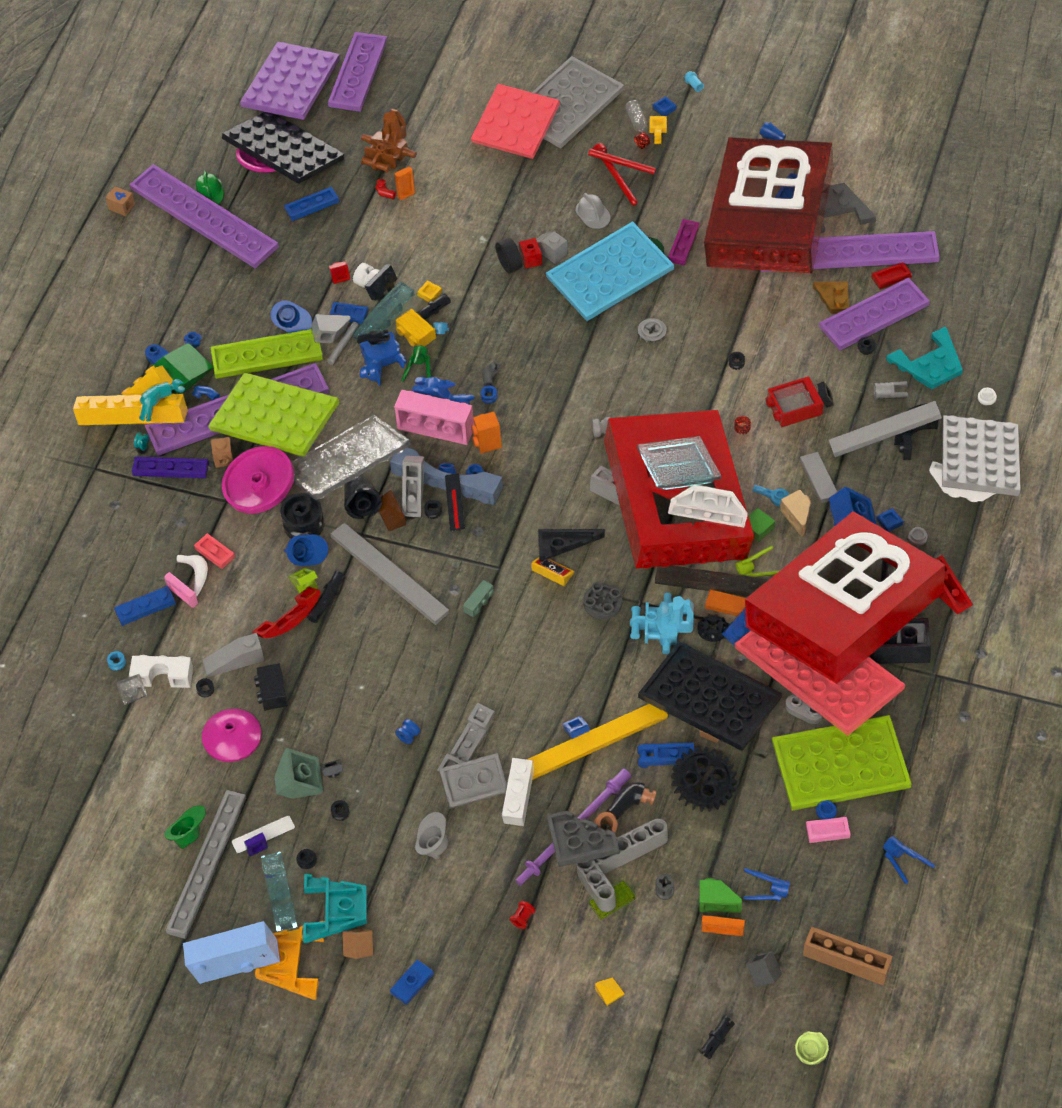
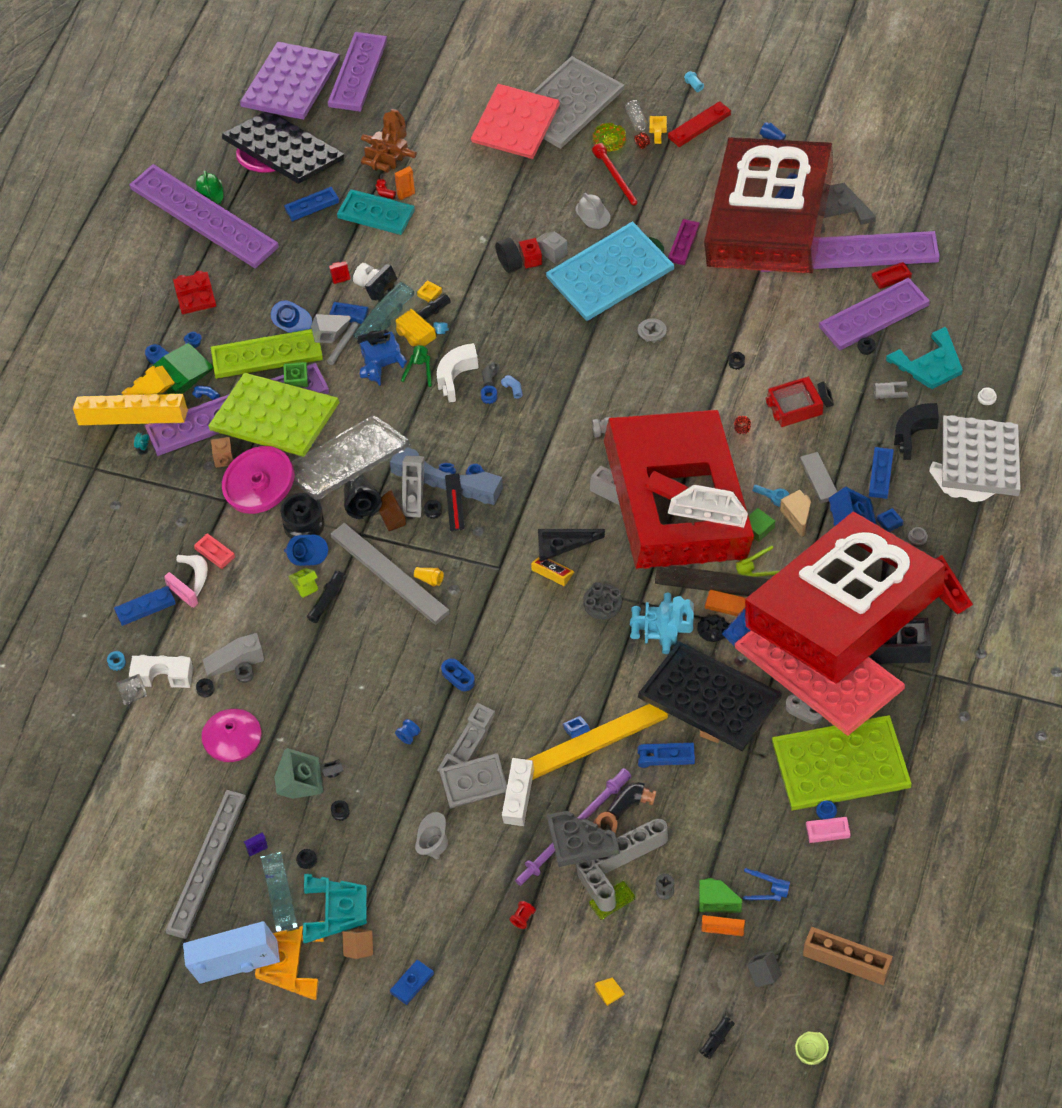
(120, 201): medium nougat brick -> none
(154, 394): teal arm -> none
(170, 467): dark purple plate -> none
(186, 828): green piece -> none
(194, 292): none -> red plate
(244, 678): none -> dark grey bush
(270, 831): white sticker -> none
(271, 686): black brick -> none
(296, 374): none -> bright green piece
(305, 602): red slope -> none
(376, 212): none -> teal plate
(431, 576): none -> yellow cone
(434, 417): bright pink brick -> none
(439, 389): blue animal -> none
(453, 363): none -> white arch
(460, 674): none -> blue plate
(478, 598): sand green piece -> none
(486, 432): orange brick -> none
(514, 384): none -> medium blue arm
(610, 135): none -> clear neon green tile
(614, 159): red bar -> none
(664, 106): blue tile -> none
(679, 462): clear light blue piece -> none
(688, 768): black gear -> none
(699, 124): none -> red plate
(833, 294): pearl gold wing -> none
(881, 473): none -> blue plate
(885, 428): light grey tile -> none
(896, 849): blue plant -> none

